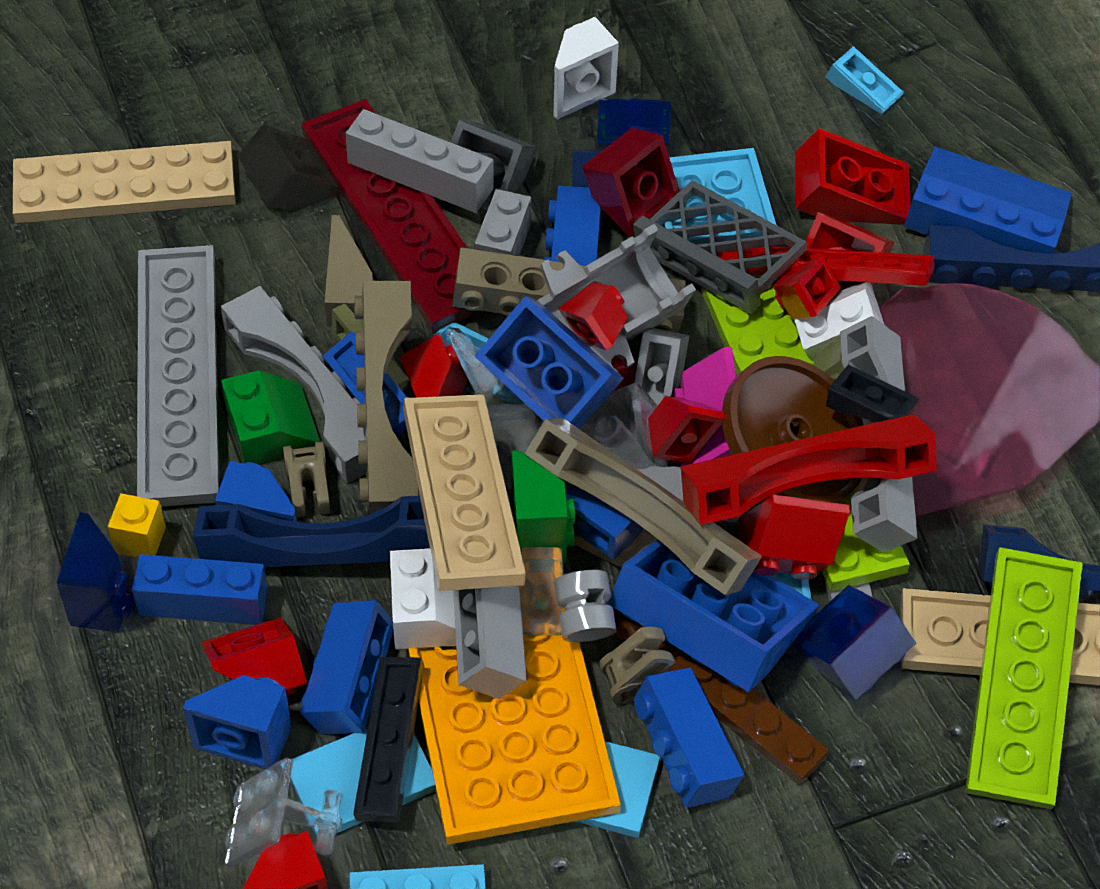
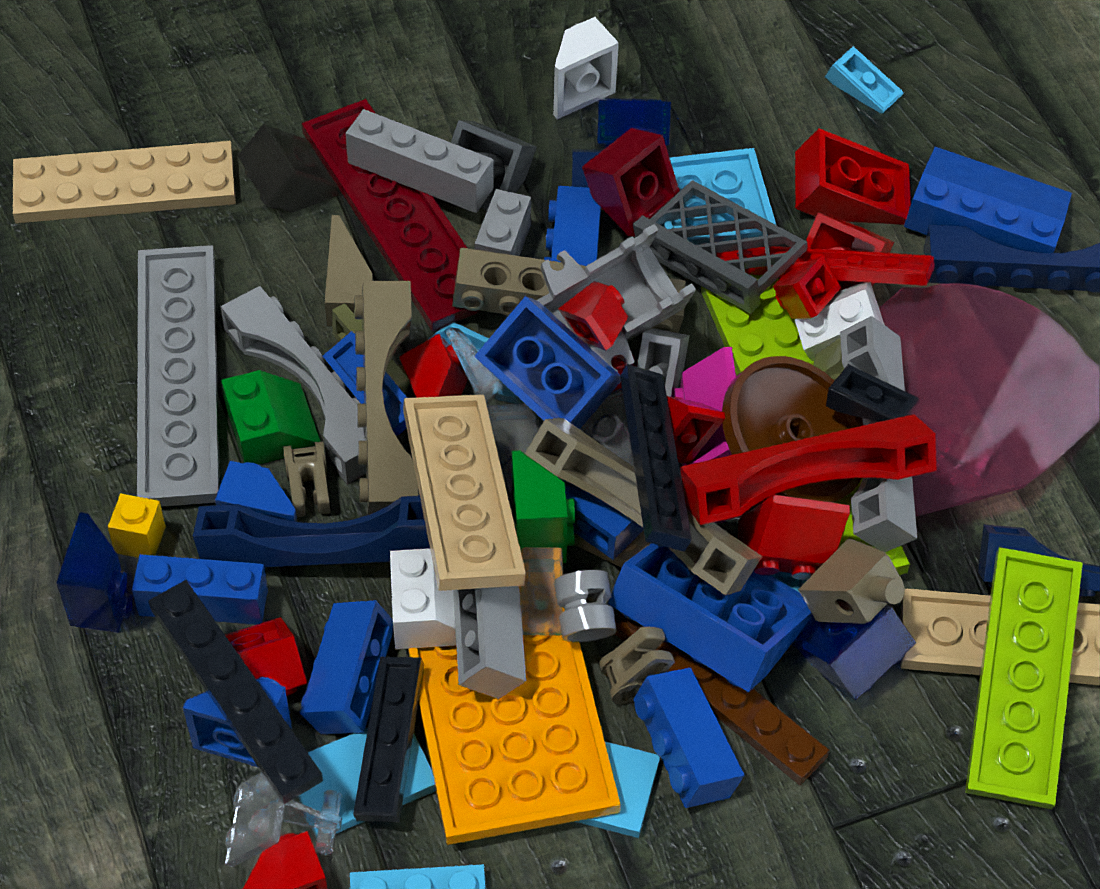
(236, 692): none -> black plate
(655, 459): none -> black plate
(853, 585): none -> dark tan torso

